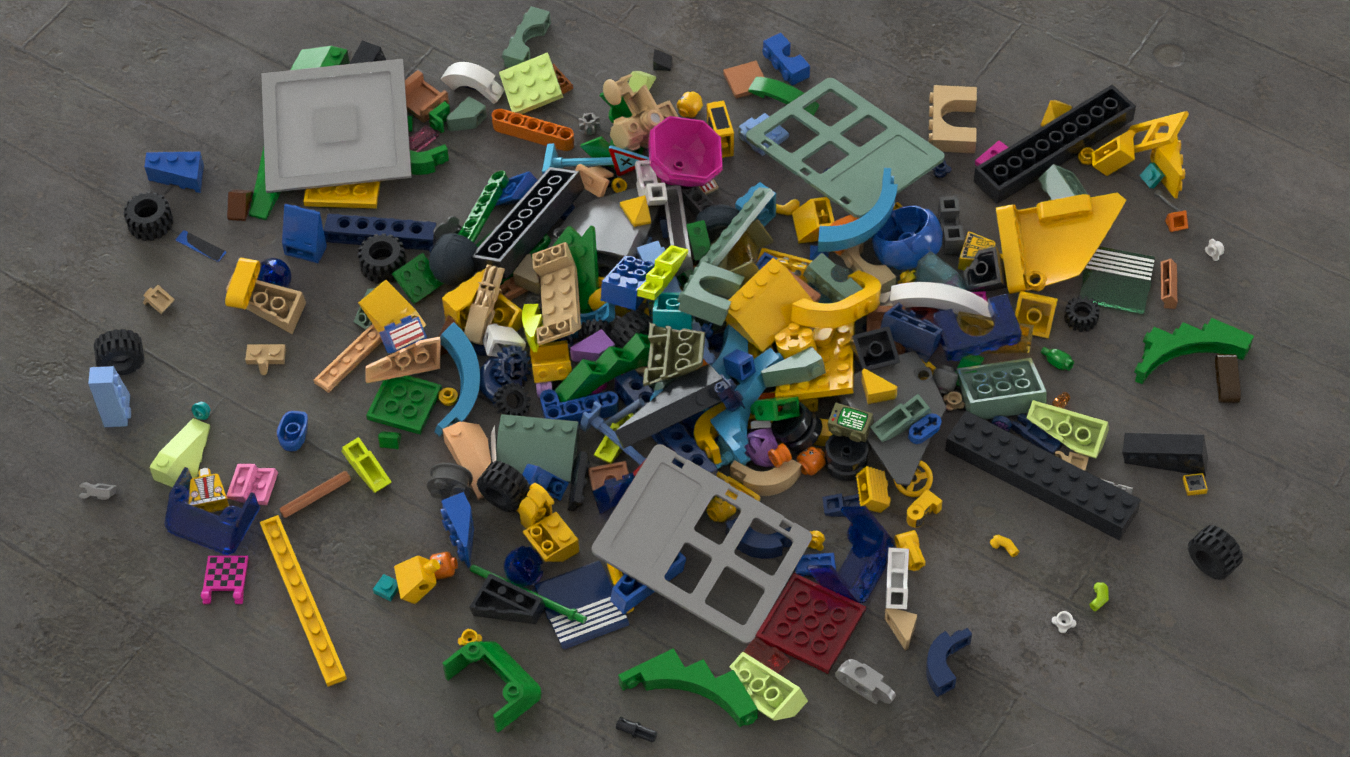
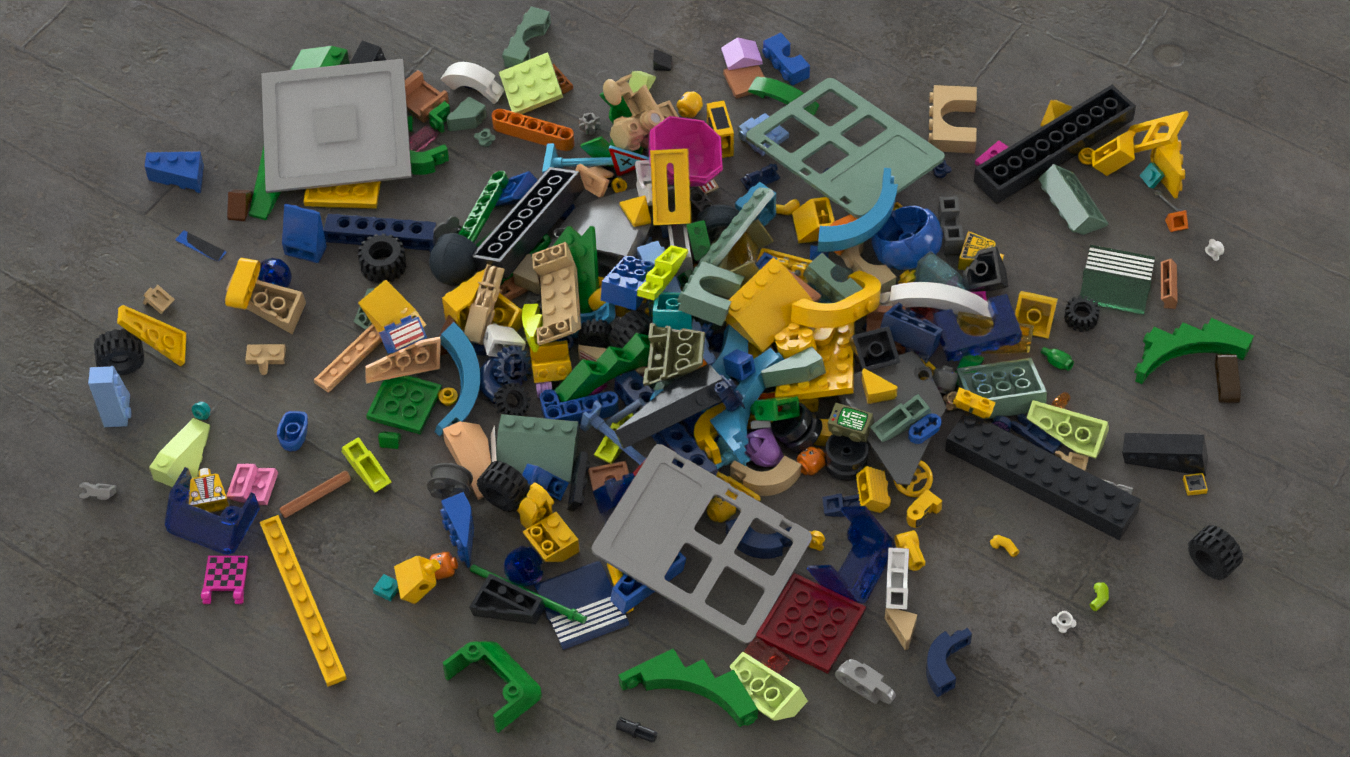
(152, 226): black tyre -> none
(157, 334): none -> yellow wing
(417, 278): green plate -> none
(469, 634): yellow plate -> none
(484, 137): none -> sand green plate
(591, 347): medium lavender slope -> none
(659, 163): none -> yellow piece
(741, 54): none -> lavender slope
(765, 176): none -> dark blue hinge
(779, 455): orange wheel -> none
(814, 559): blue plate -> none
(982, 406): none -> yellow hinge
(1053, 238): yellow panel -> none

